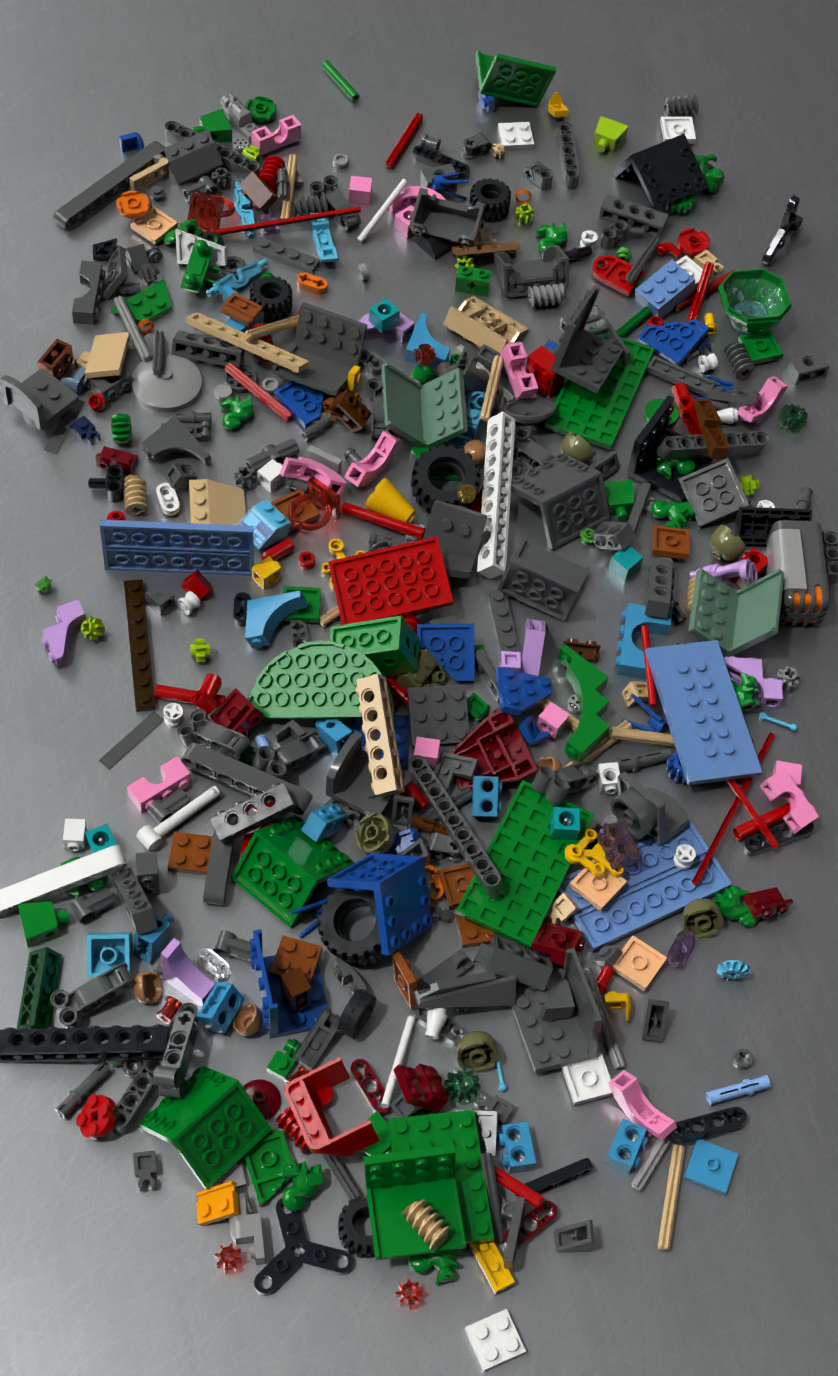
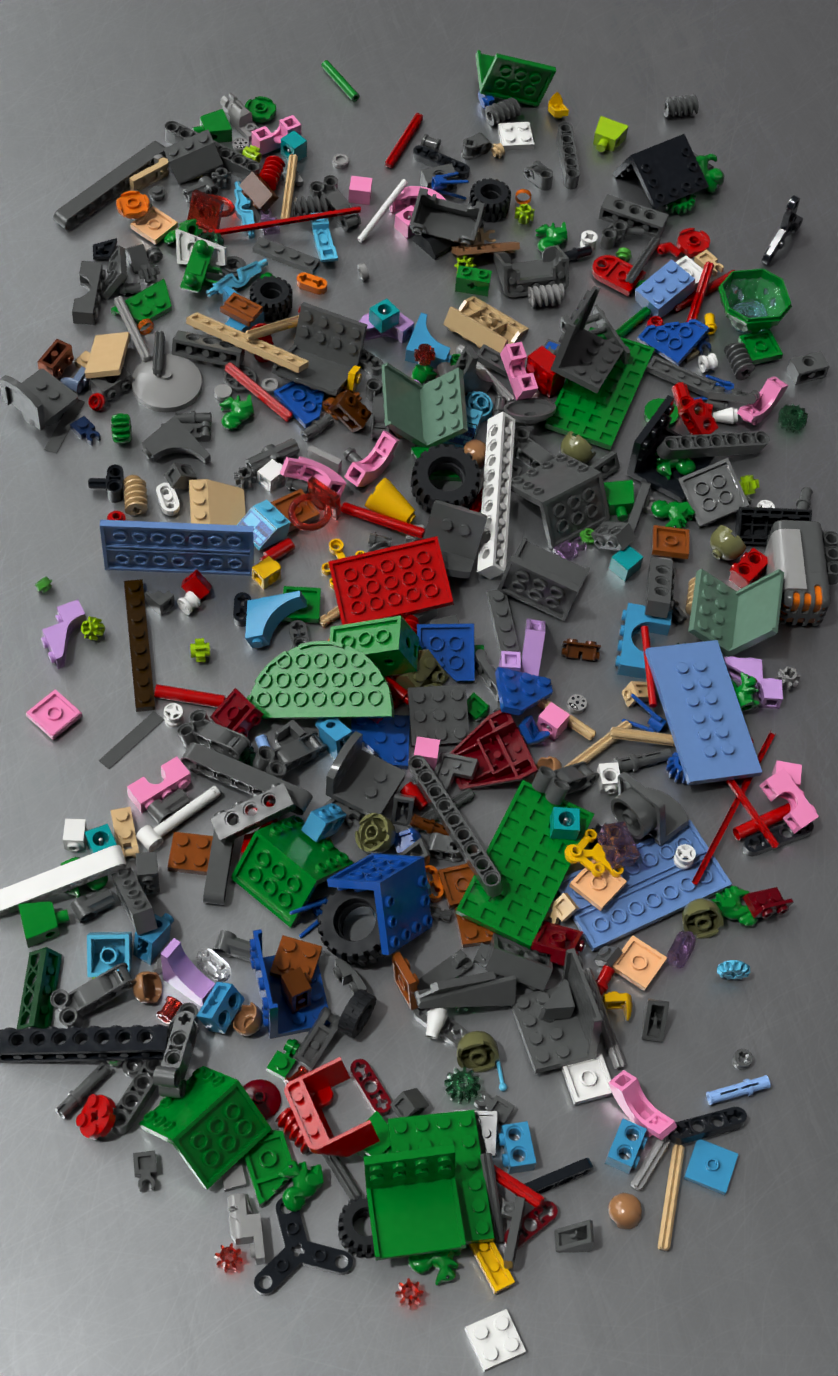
(54, 714): none -> bright pink plate
(113, 456): dark red bracket -> none
(125, 831): none -> tan plate
(131, 142): blue plate -> none
(206, 696): red piece -> none
(217, 1203): light orange plate -> none
(282, 184): dark grey axle -> none
(294, 144): none -> teal piece
(306, 556): red bush -> none
(393, 782): tan brick -> none
(398, 1060): white axle -> none
(422, 1086): dark red plate -> none
(426, 1224): tan piece -> none
(466, 493): clear yellow tile -> none
(480, 796): dark azure brick -> none
(491, 388): tan axle -> none
(502, 110): none -> dark grey piece
(569, 550): none -> clear purple plate
(587, 684): green arch -> none
(625, 1210): none -> medium nougat hair
(676, 126): white plate -> none
(709, 422): reddish brown slope -> none
(743, 568): lavender piece -> none
(763, 716): medium azure hinge -> none

